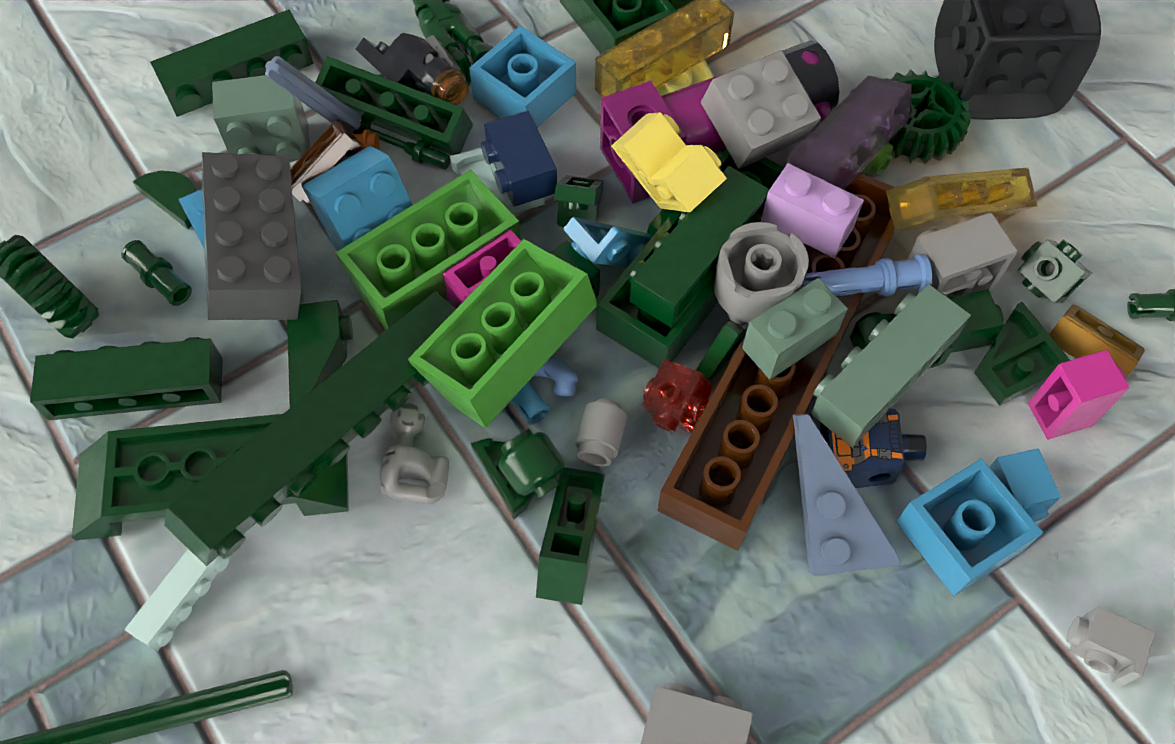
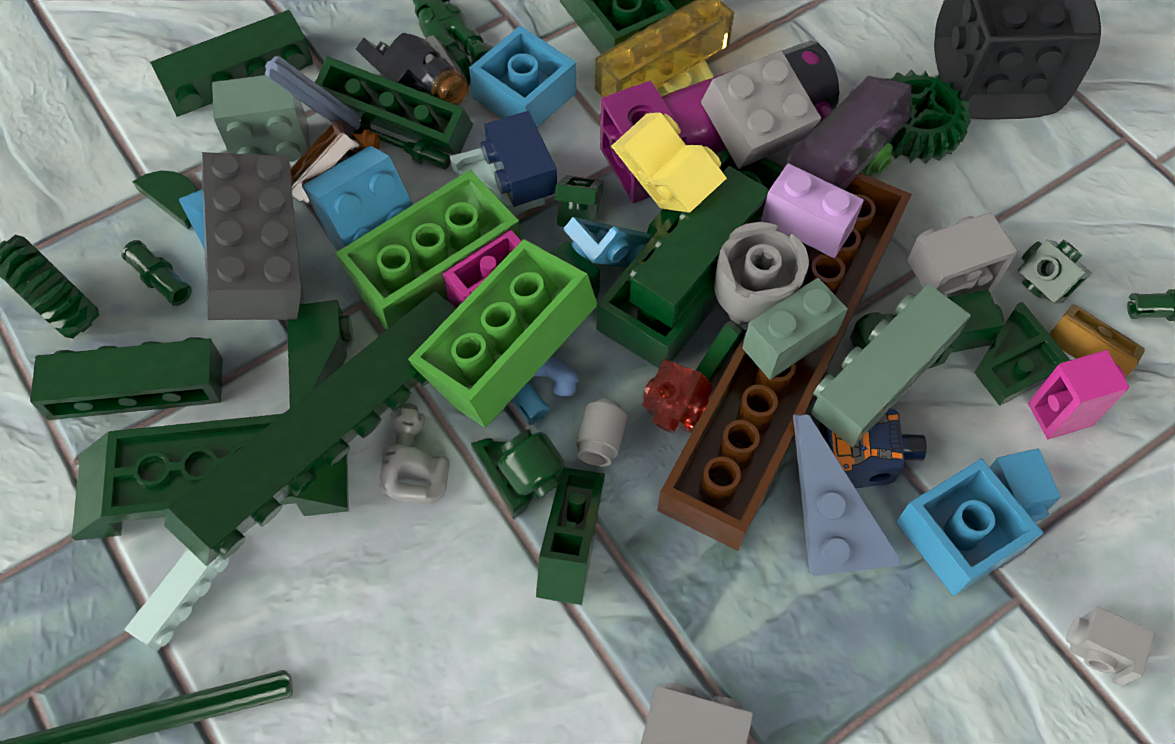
(882, 277): medium blue pin -> none
(951, 197): clear yellow brick -> none

